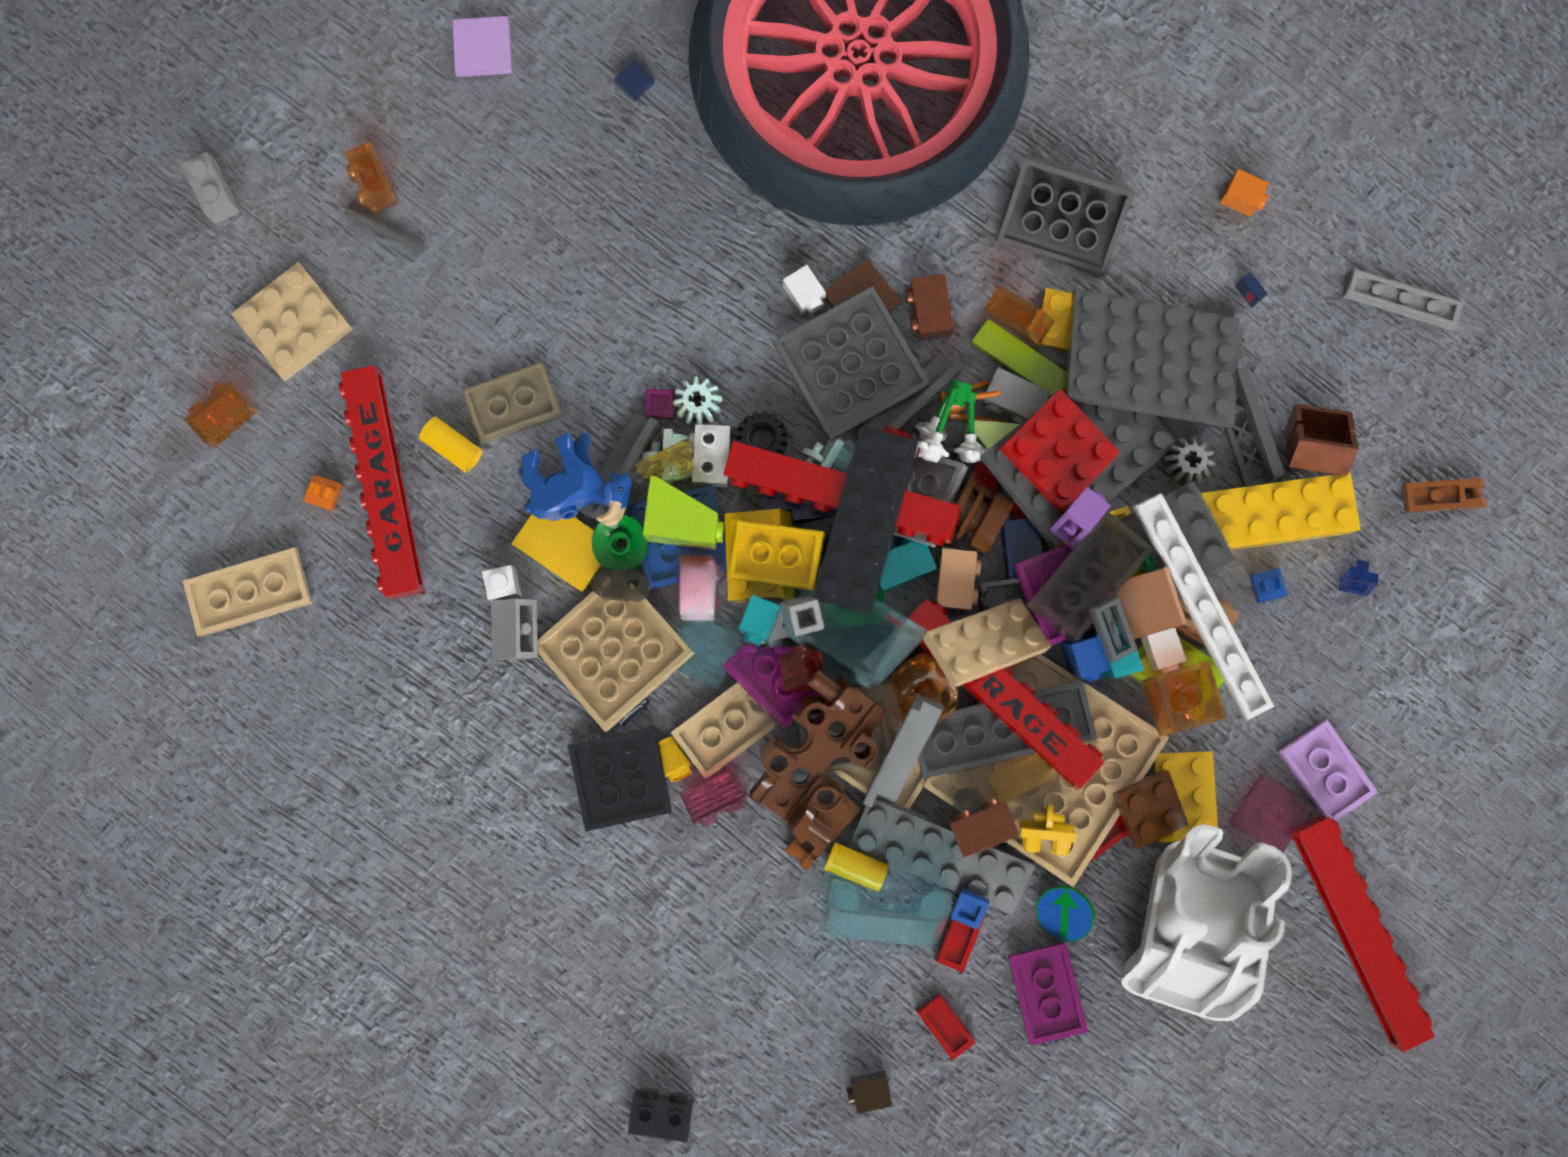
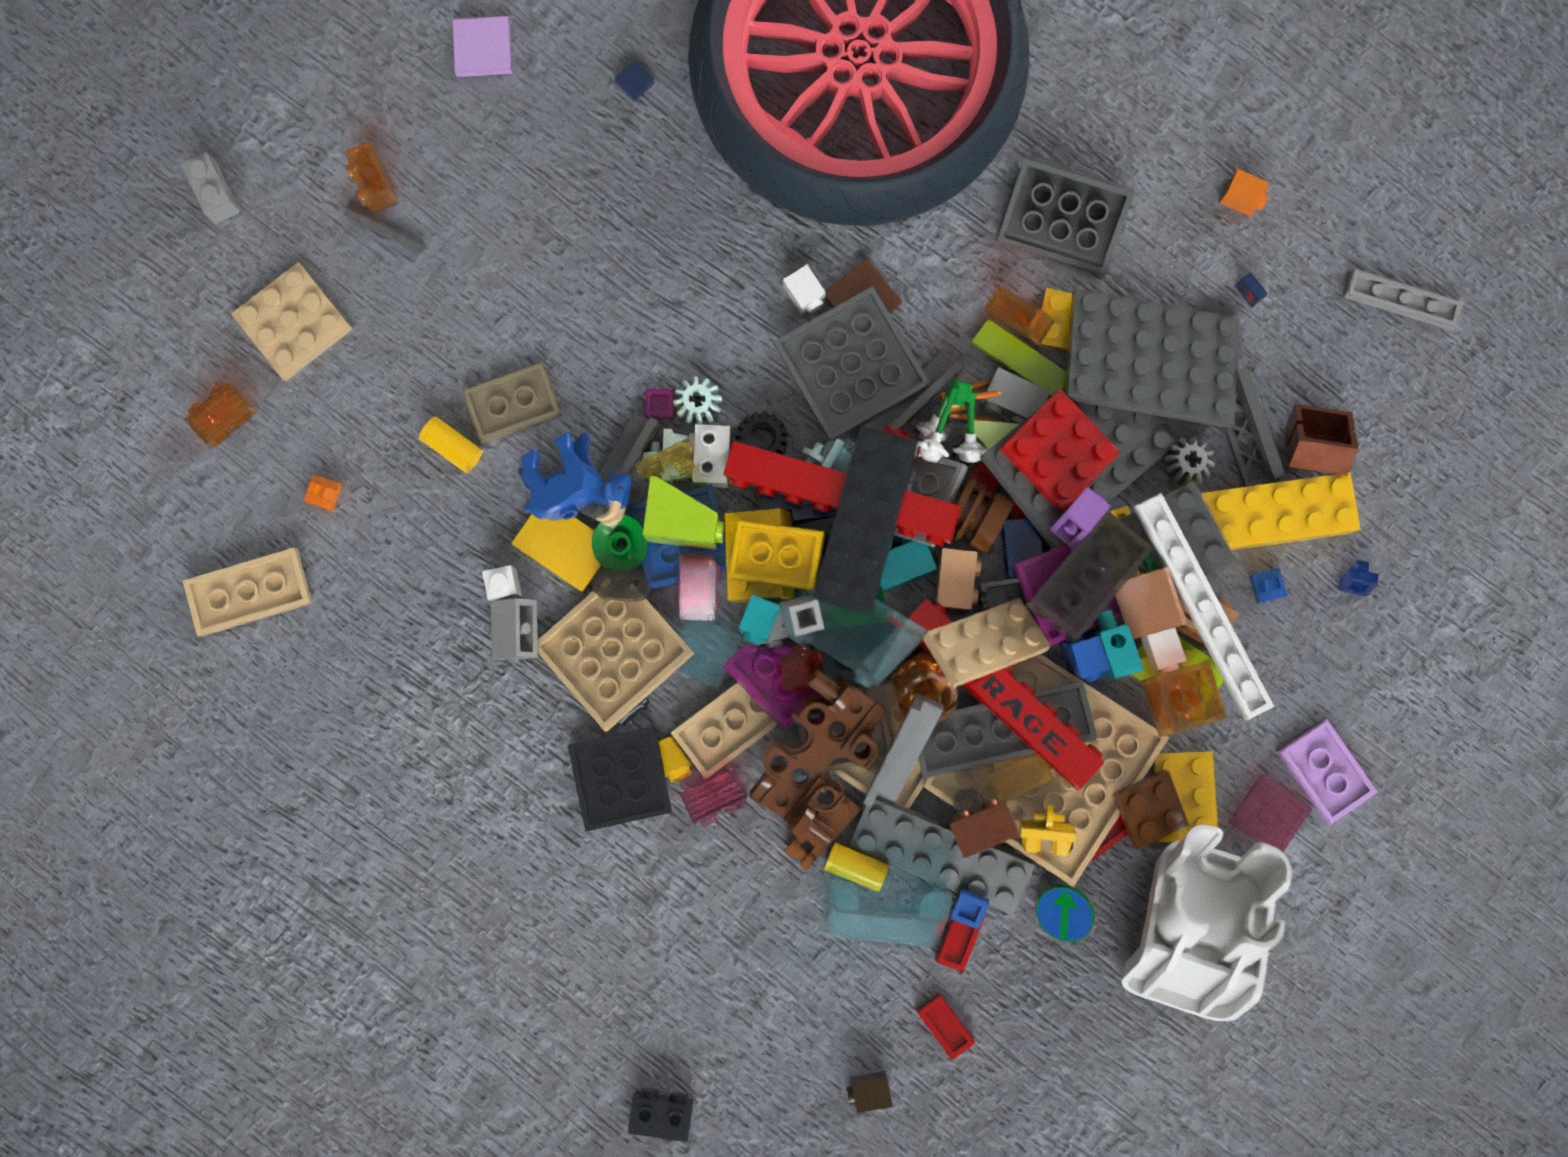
(381, 482): red brick -> none
(930, 307): copper brick -> none
(1047, 993): magenta plate -> none
(1095, 612): dark grey tile -> none
(1362, 933): red brick -> none
(1443, 495): dark orange plate -> none

